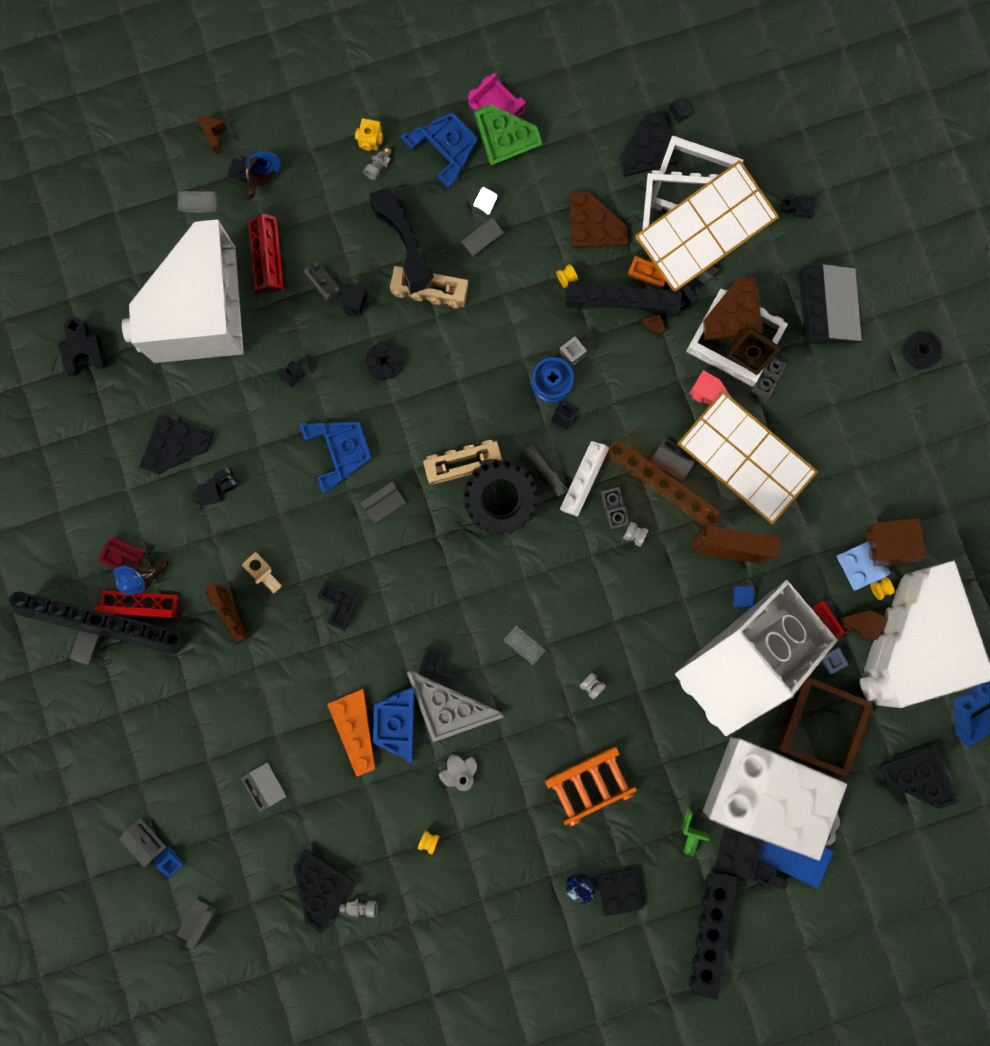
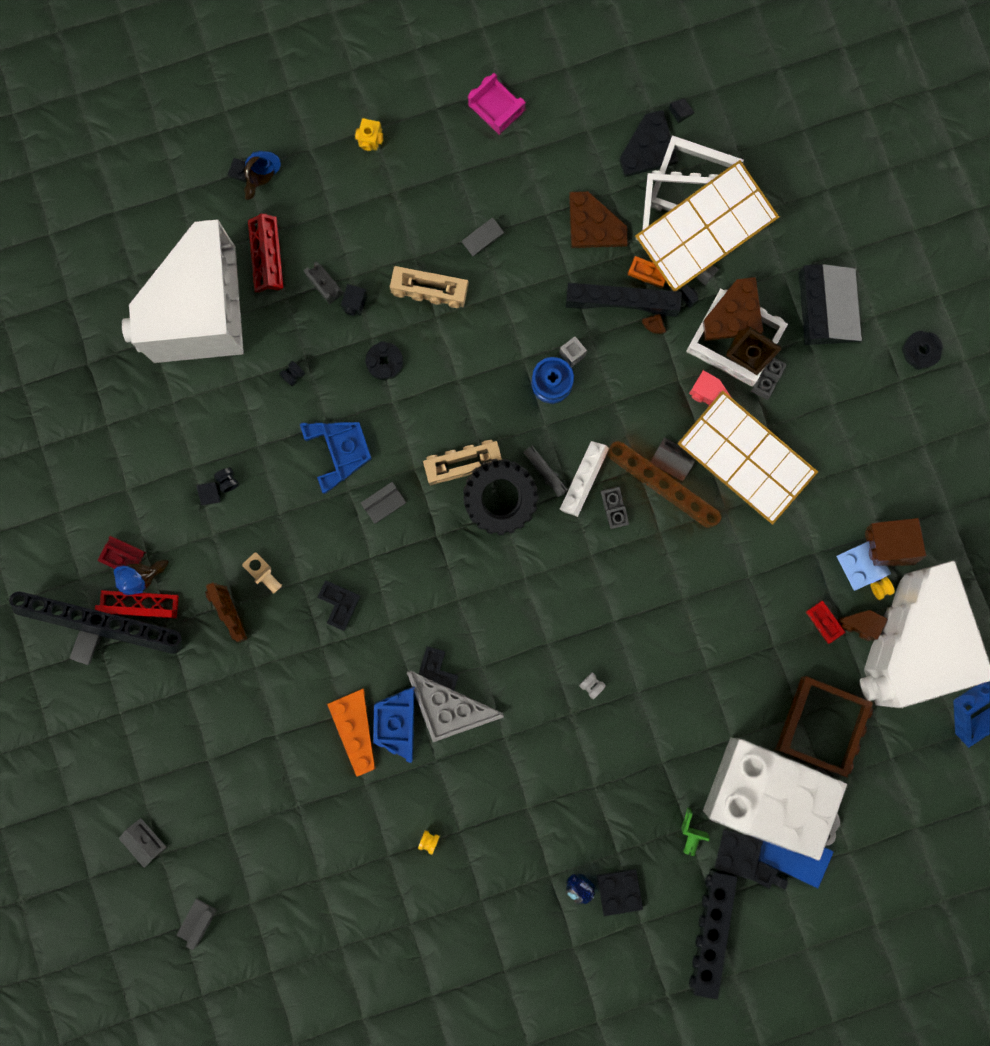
(80, 345): black piece -> none
(168, 862): blue slope -> none
(173, 444): black plate -> none
(196, 201): clear plate -> none
(212, 129): reddish brown slope -> none
(263, 787): panel -> none
(319, 889): black plate -> none
(356, 909): light grey piece -> none
(380, 160): light grey piece -> none
(387, 210): black arch -> none
(451, 139): blue wing -> none
(457, 770): light grey plate -> none
(486, 200): slope -> none
(505, 133): bright green plate -> none
(524, 645): clear plate -> none
(564, 415): black slope -> none
(567, 276): yellow wheel -> none
(573, 773): orange fence -> none
(635, 534): light grey wheel -> none
(736, 545): reddish brown window -> none
(743, 596): blue slope -> none
(757, 659): white slope -> none
(801, 206): black plate -> none
(834, 661): sand blue plate -> none
(921, 776): black plate -> none

